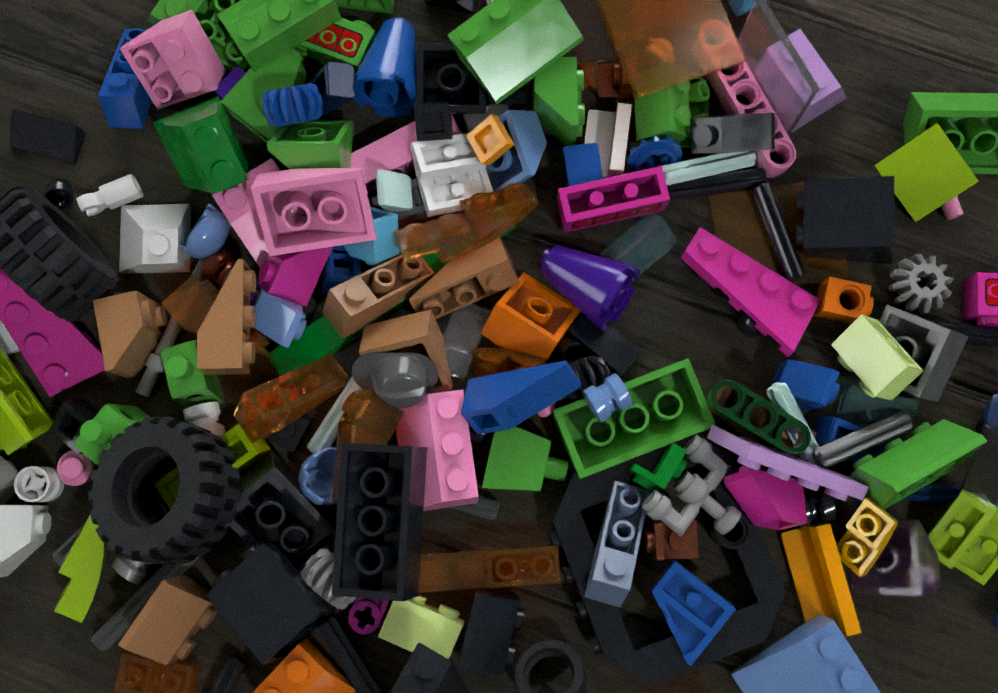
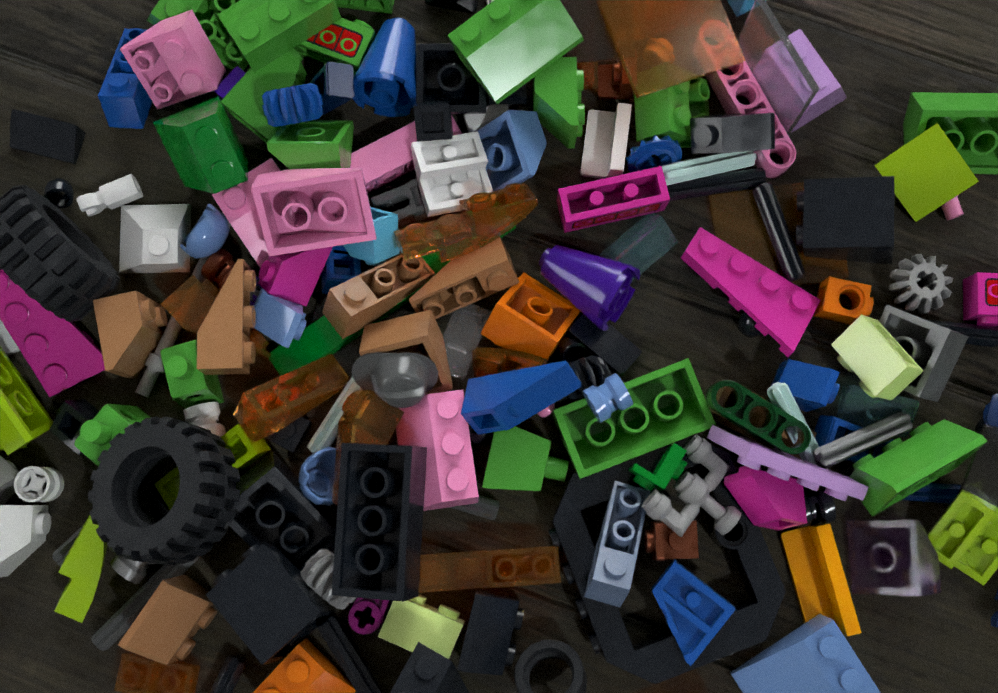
(74, 468): bright pink plate -> none
(394, 191): light aqua slope -> none
(490, 140): light orange plate -> none
(581, 164): blue panel -> none
(866, 537): yellow slope -> none

